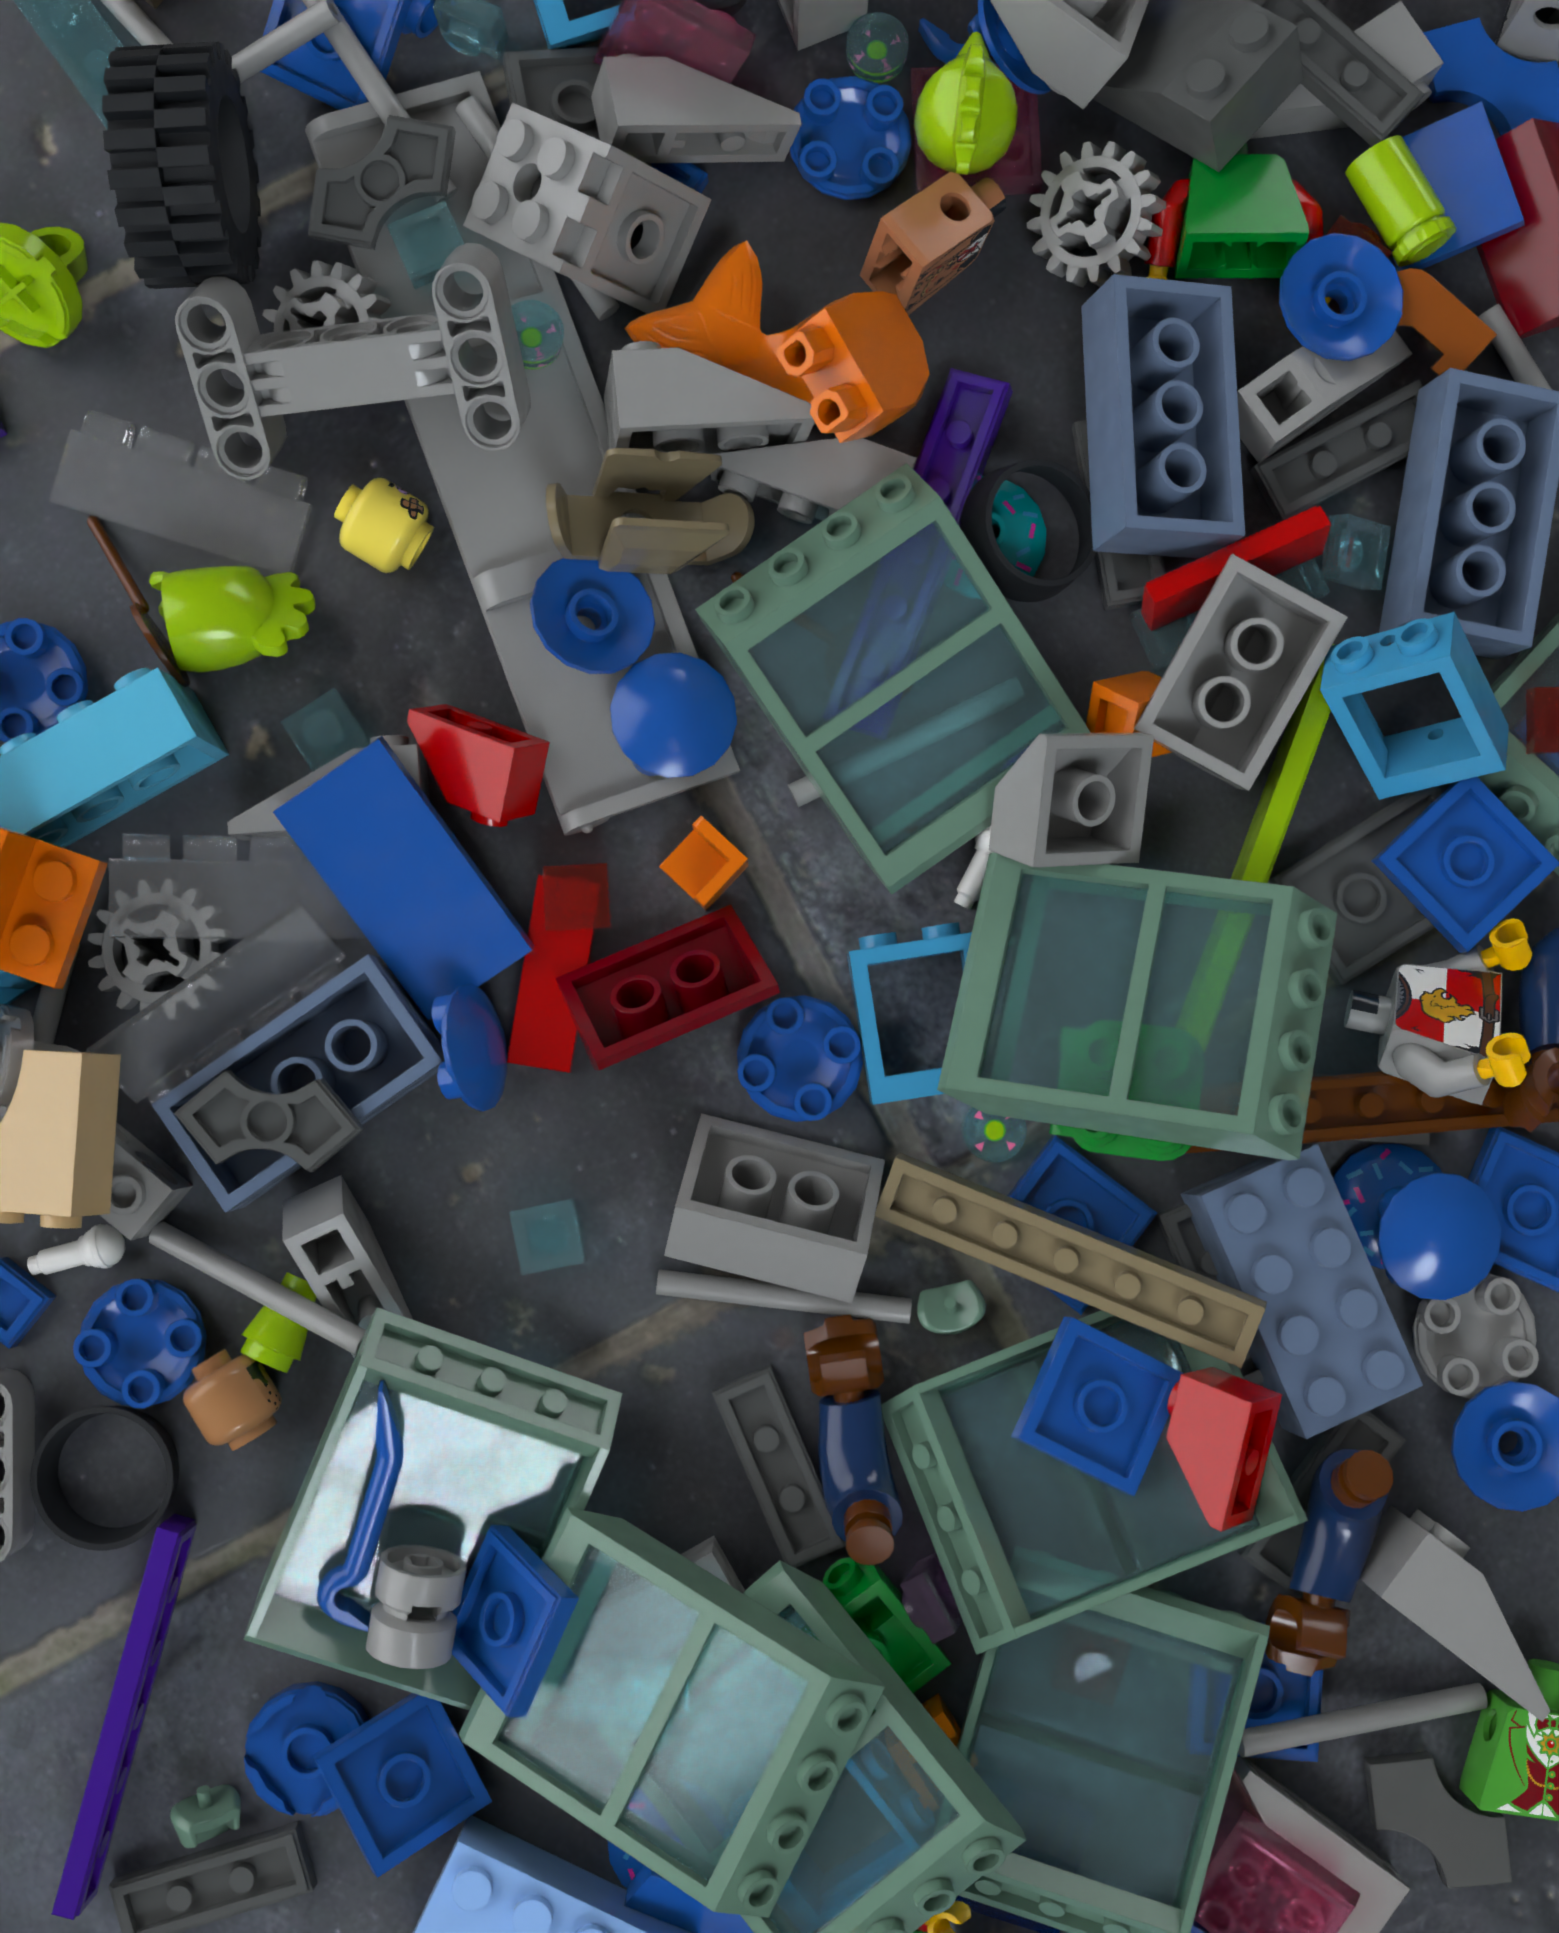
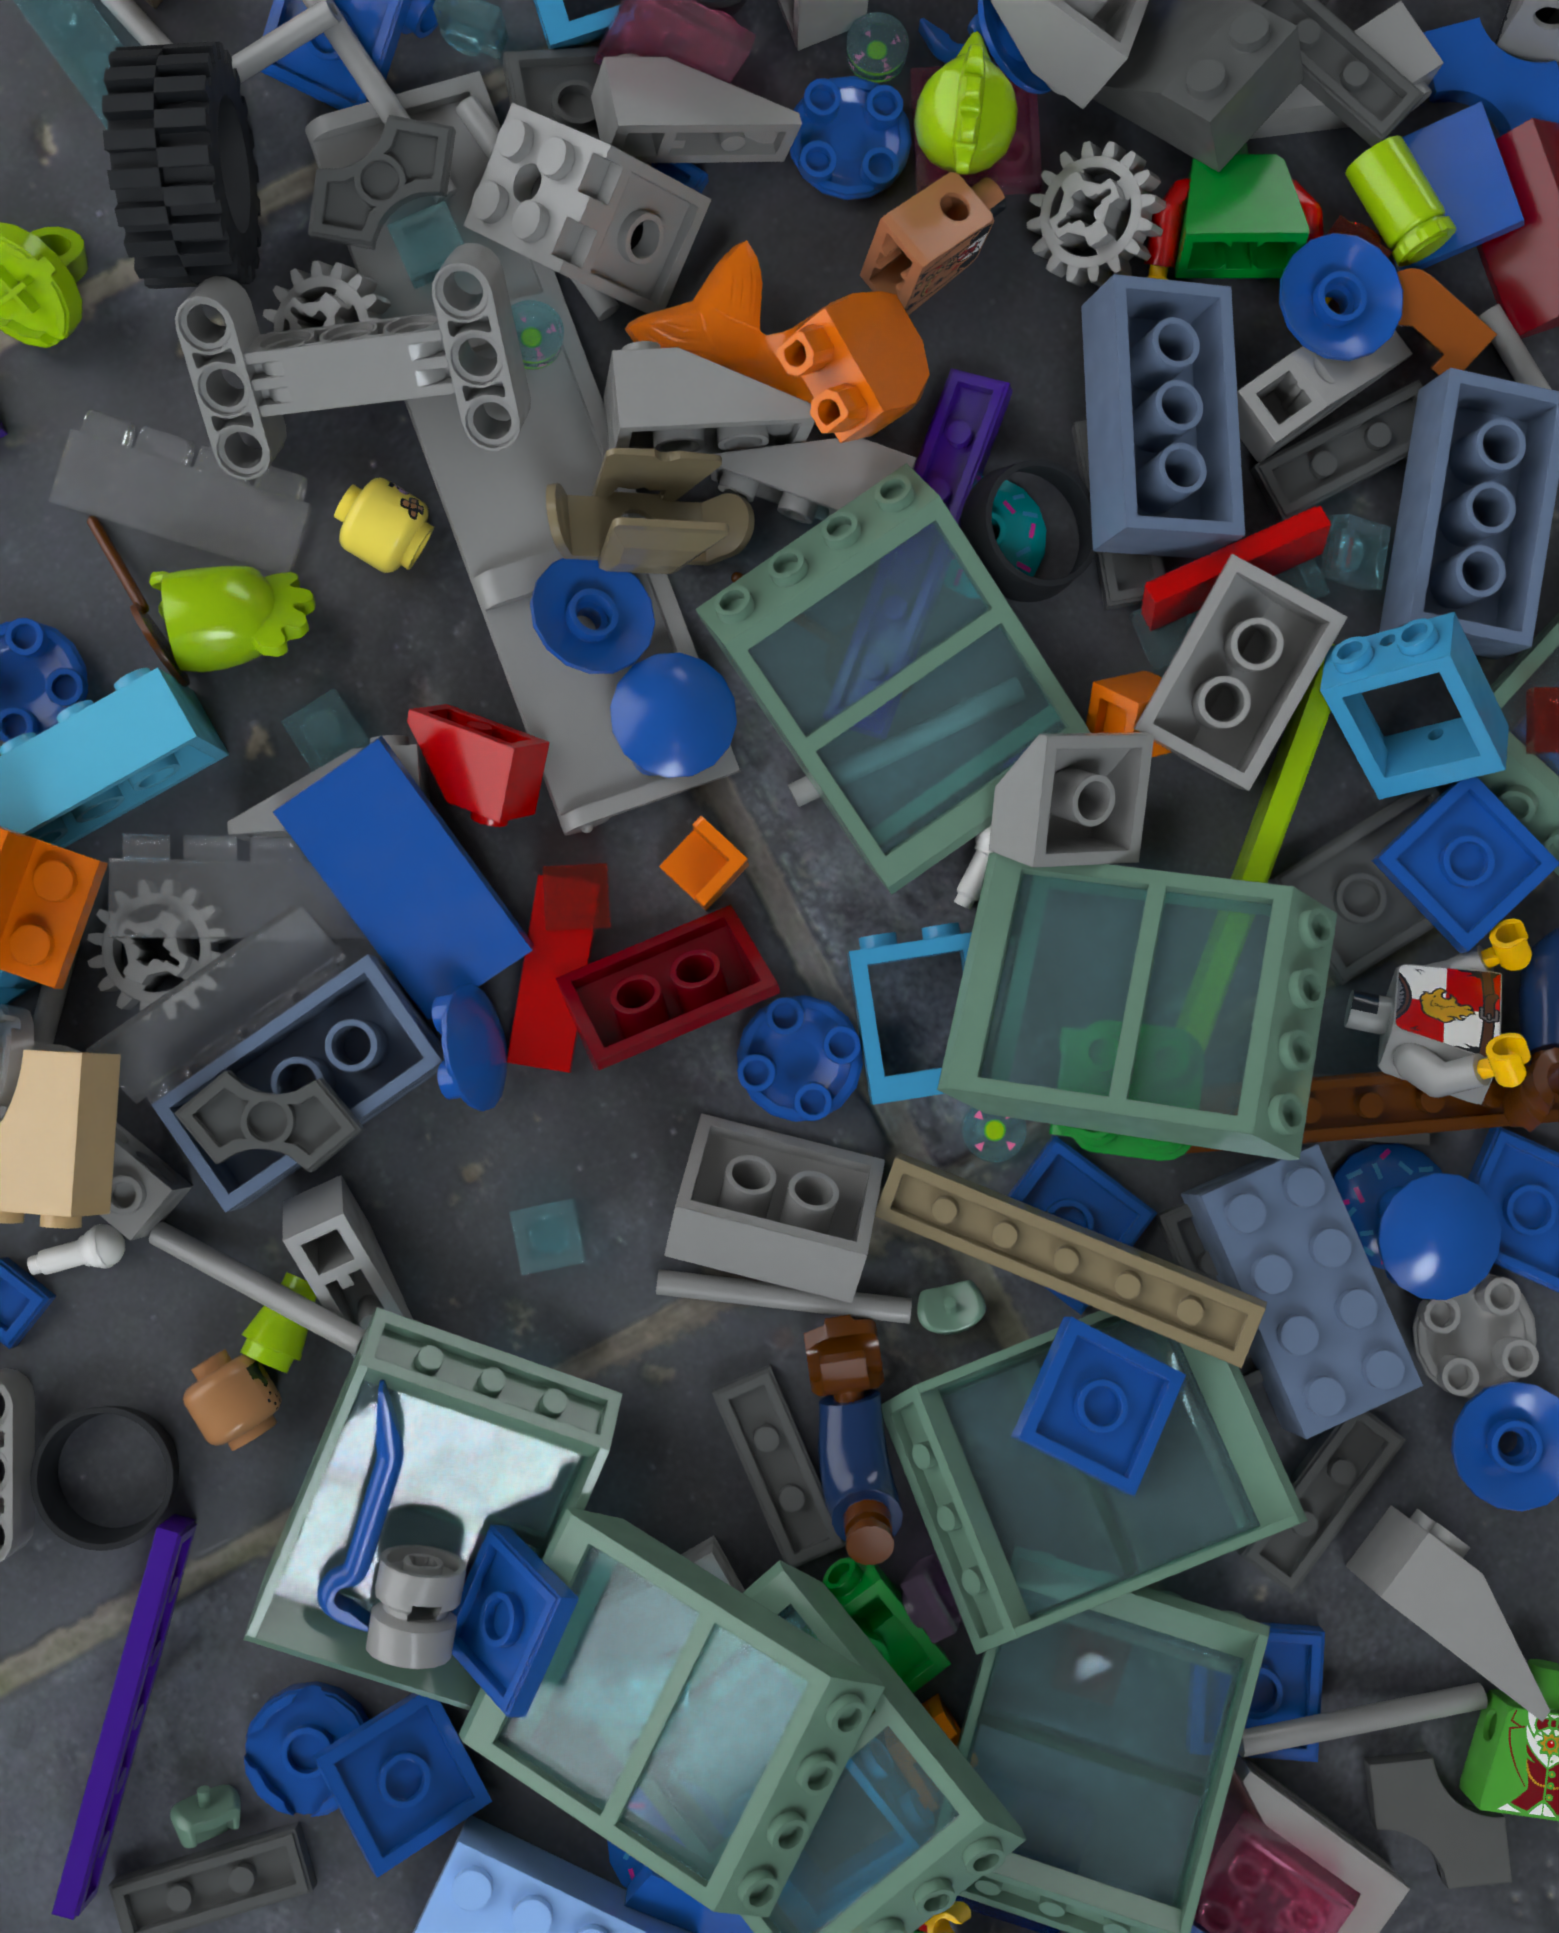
(141, 1342): blue dish -> none
(1222, 1441): slope -> none
(1332, 1553): piece -> none

